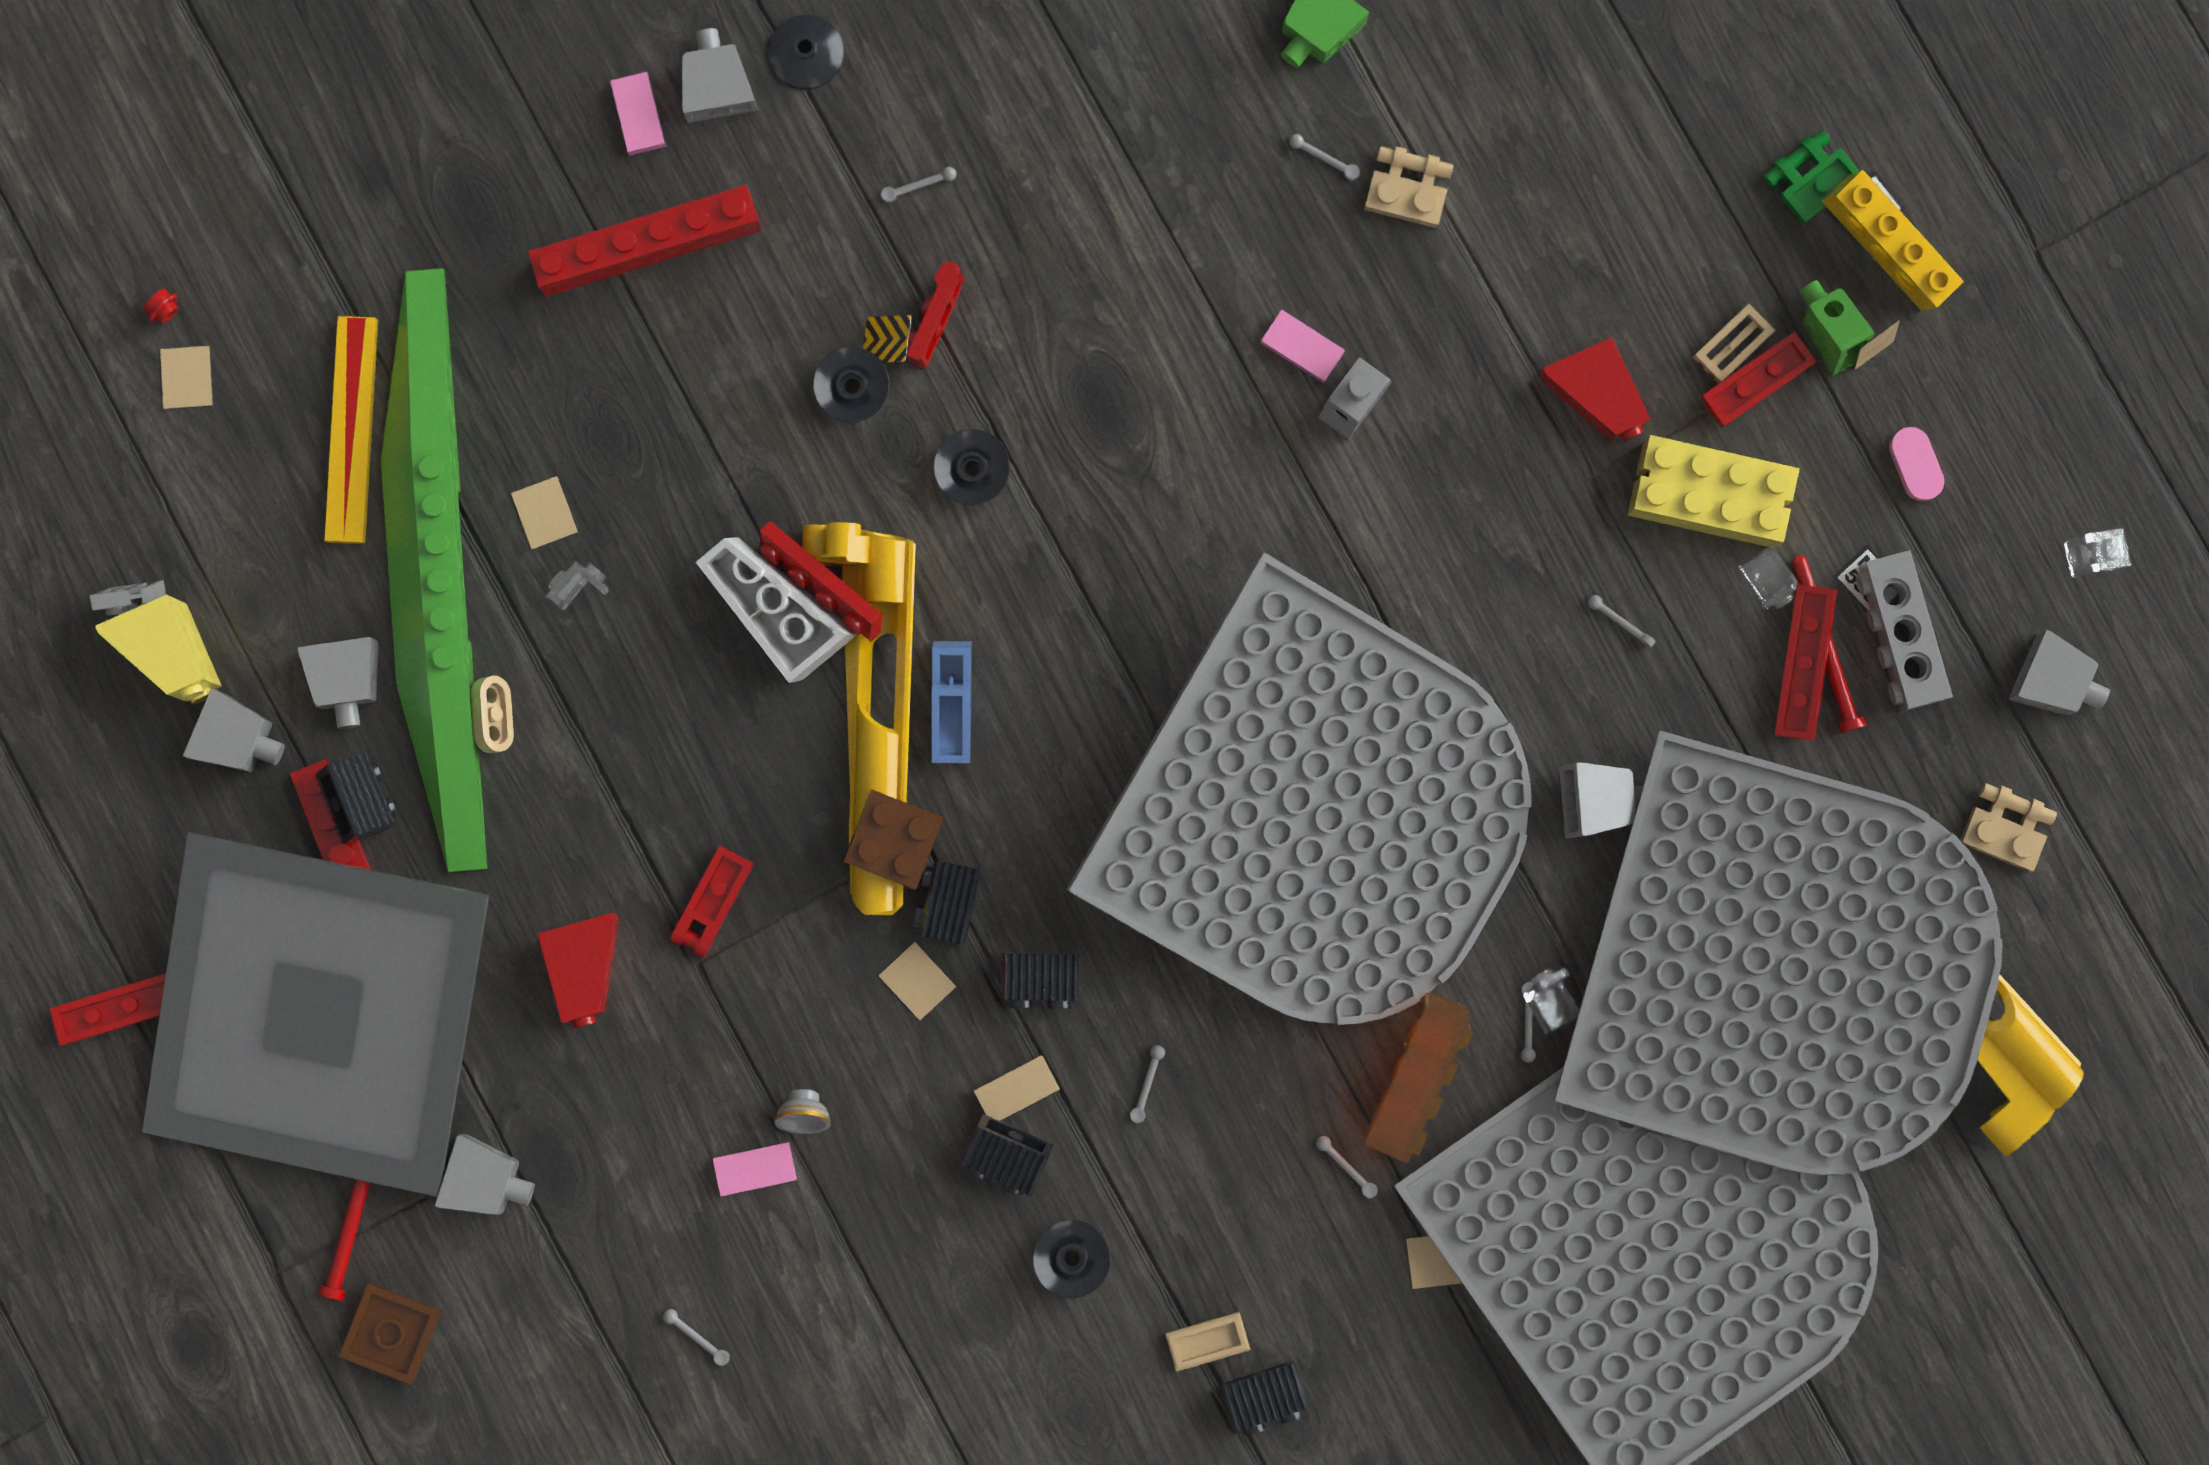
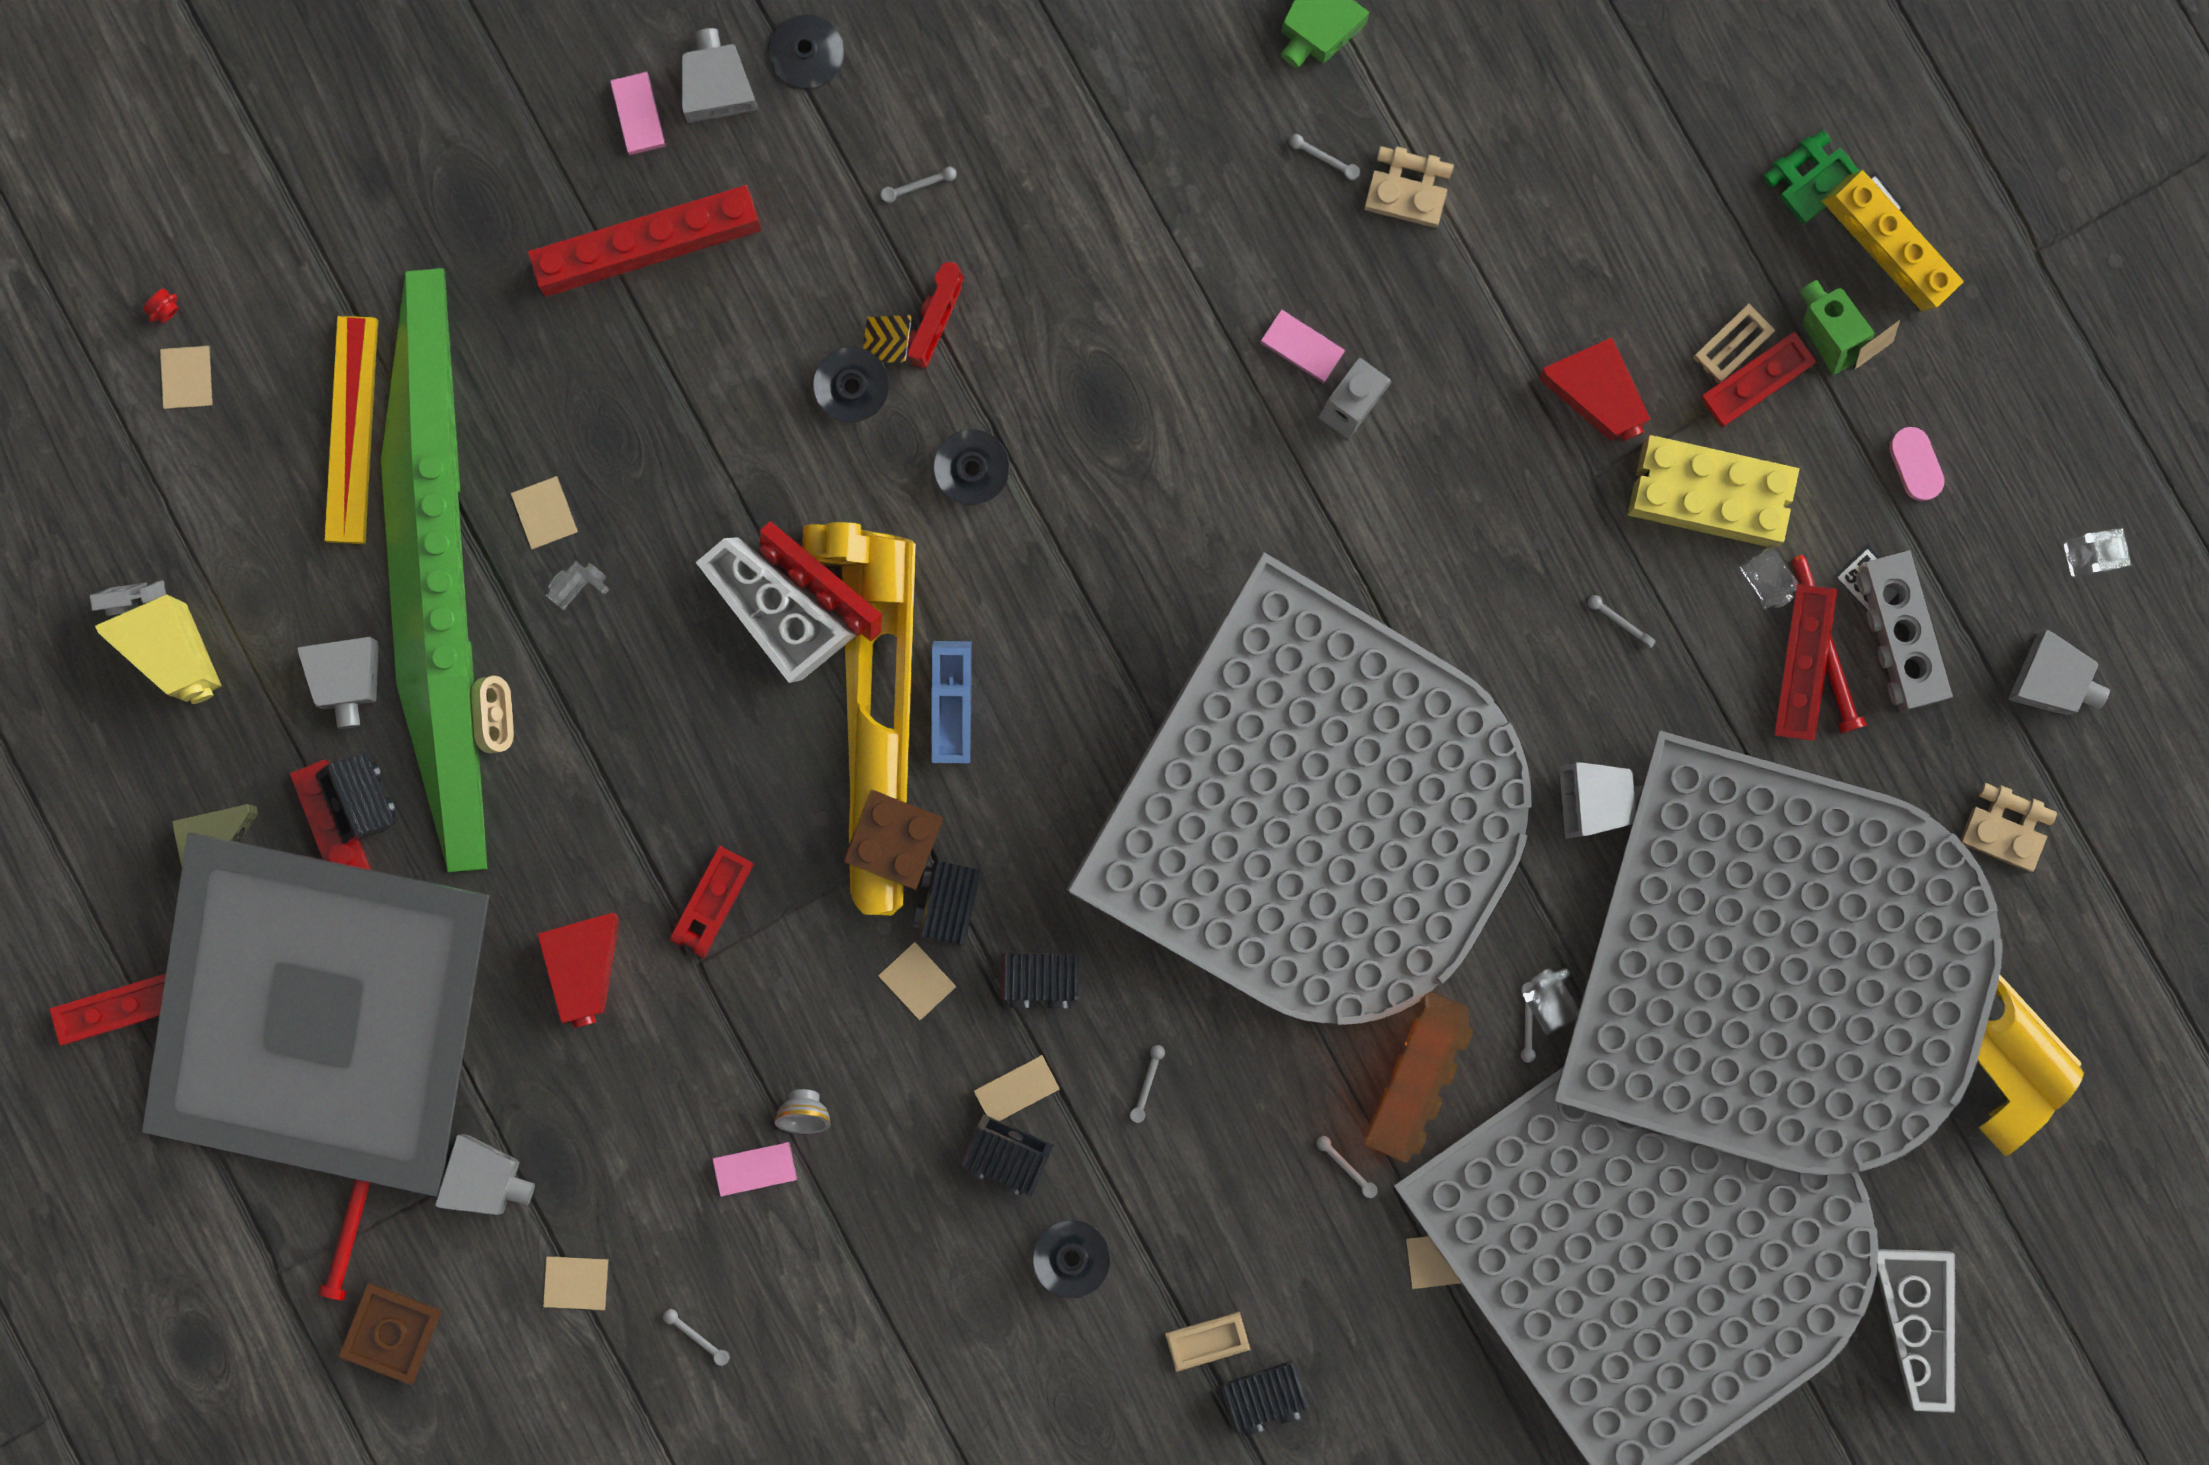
(223, 824): none -> olive slope
(232, 735): light grey torso -> none
(575, 1283): none -> tan sticker
(1921, 1317): none -> white wedge

